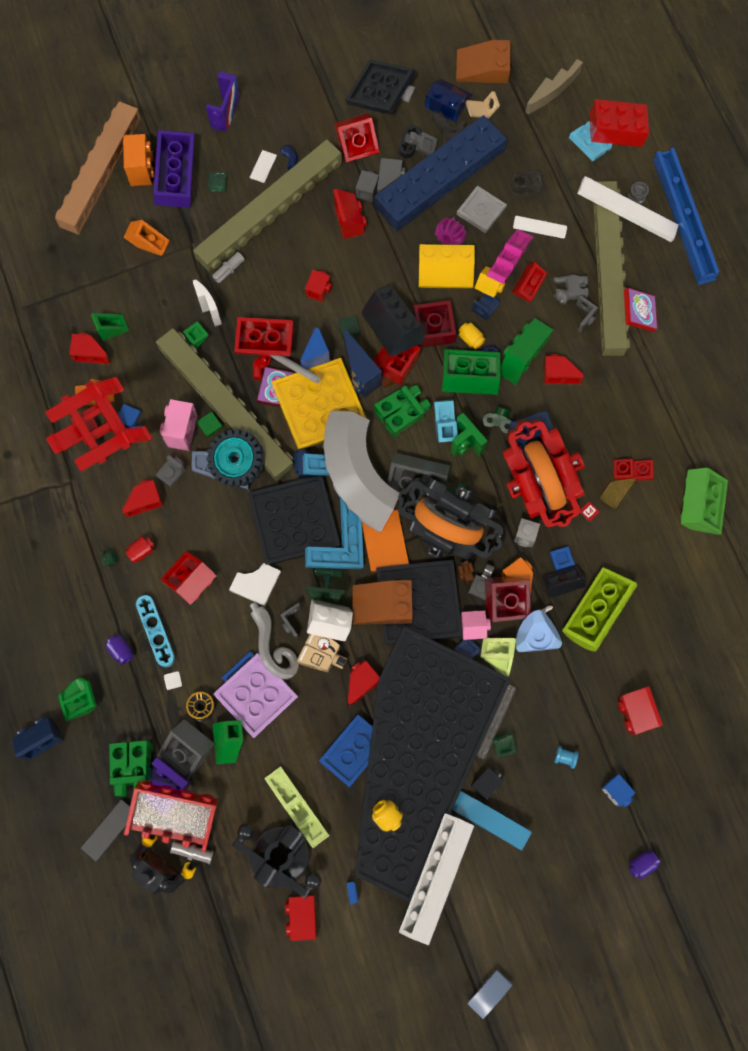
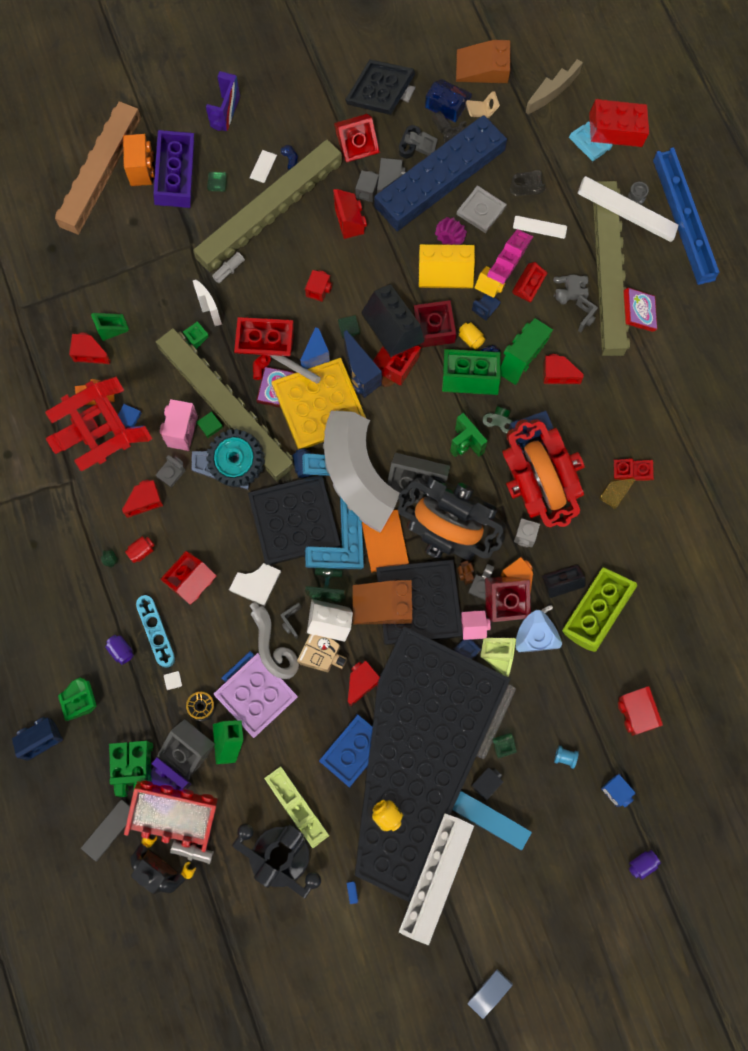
(146, 237): orange slope -> none
(302, 918): red brick -> none
(401, 410): green hips -> none
(445, 420): medium azure brick -> none
(561, 558): blue tile -> none
(589, 511): red sticker -> none
(704, 501): bright green slope -> none

